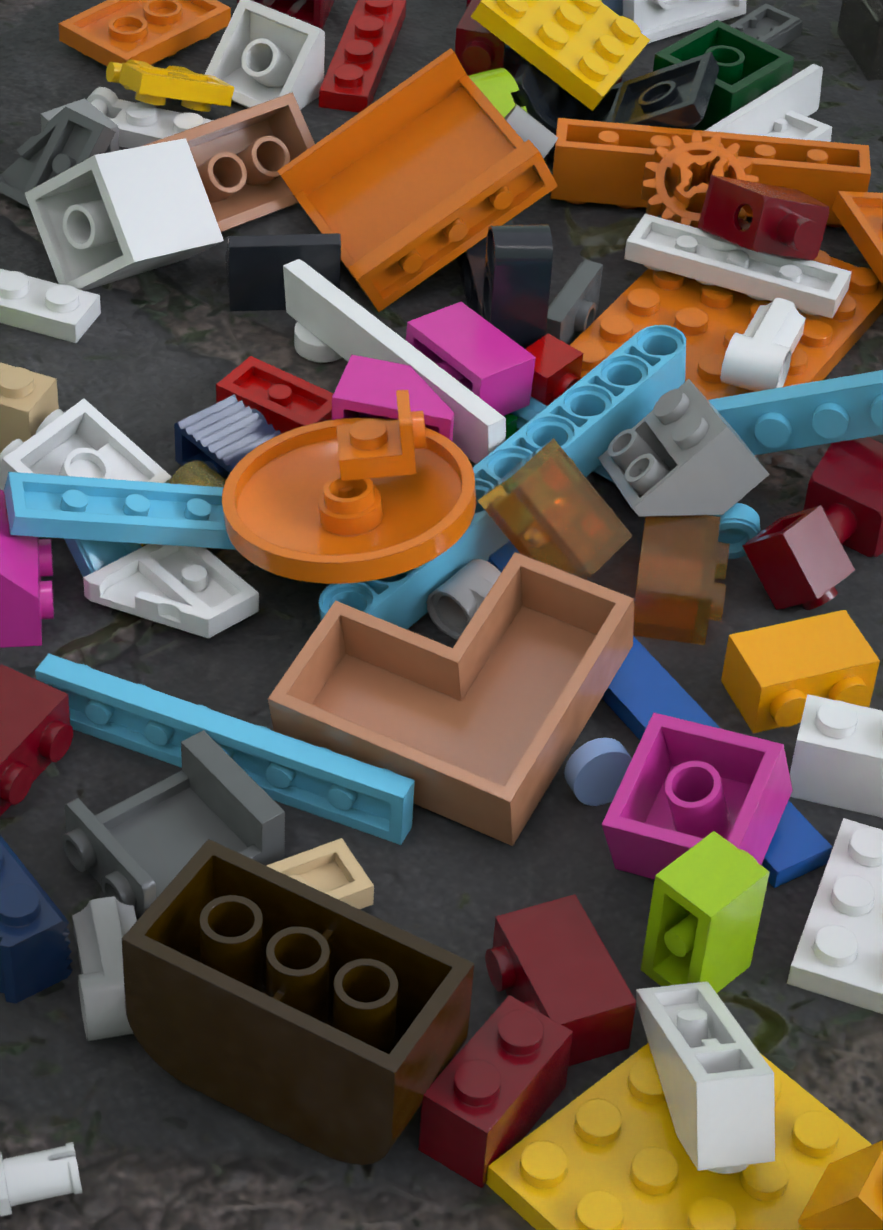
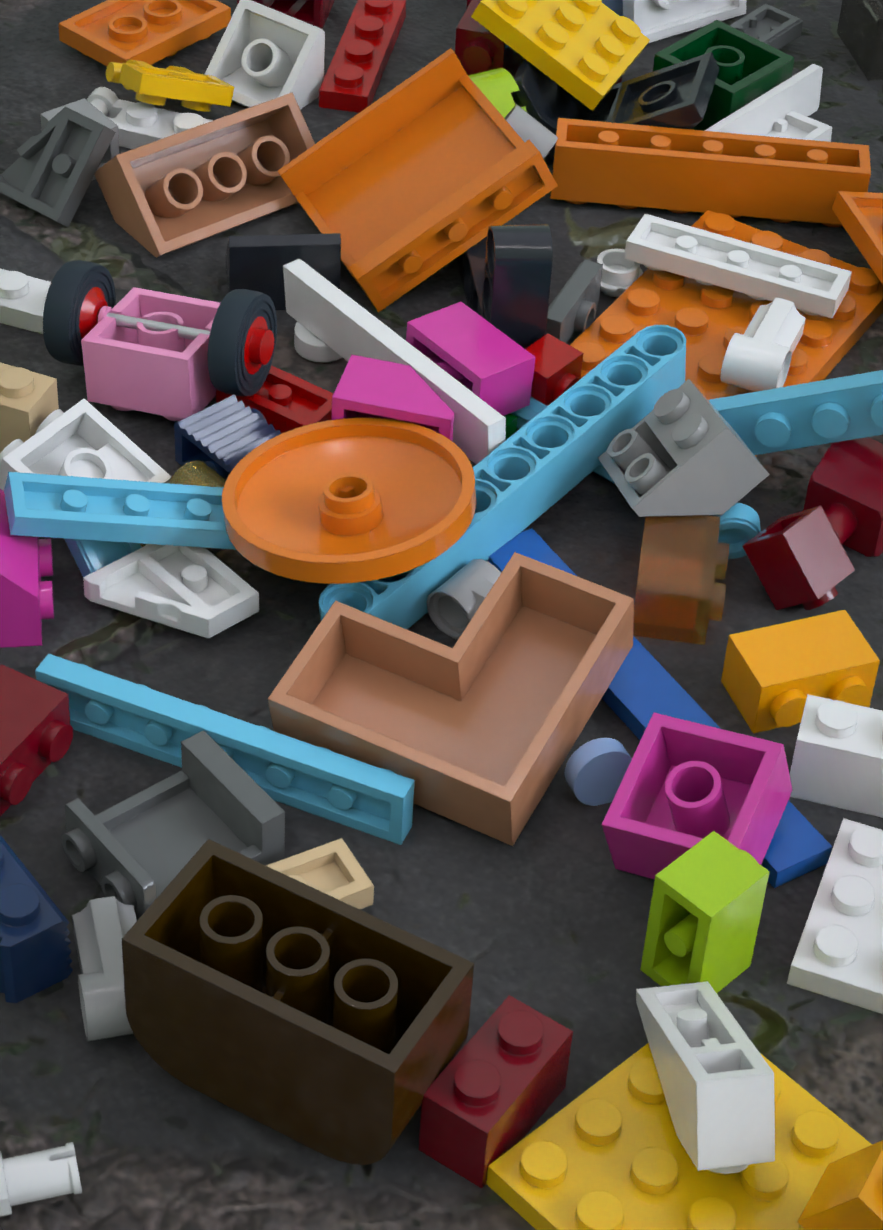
(124, 214): white slope -> none
(157, 347): none -> brick
(382, 447): orange bracket -> none
(555, 513): clear orange brick -> none
(563, 970): dark red brick -> none
(617, 272): none -> white plate
(688, 173): orange gear -> none
(782, 220): dark red torso -> none

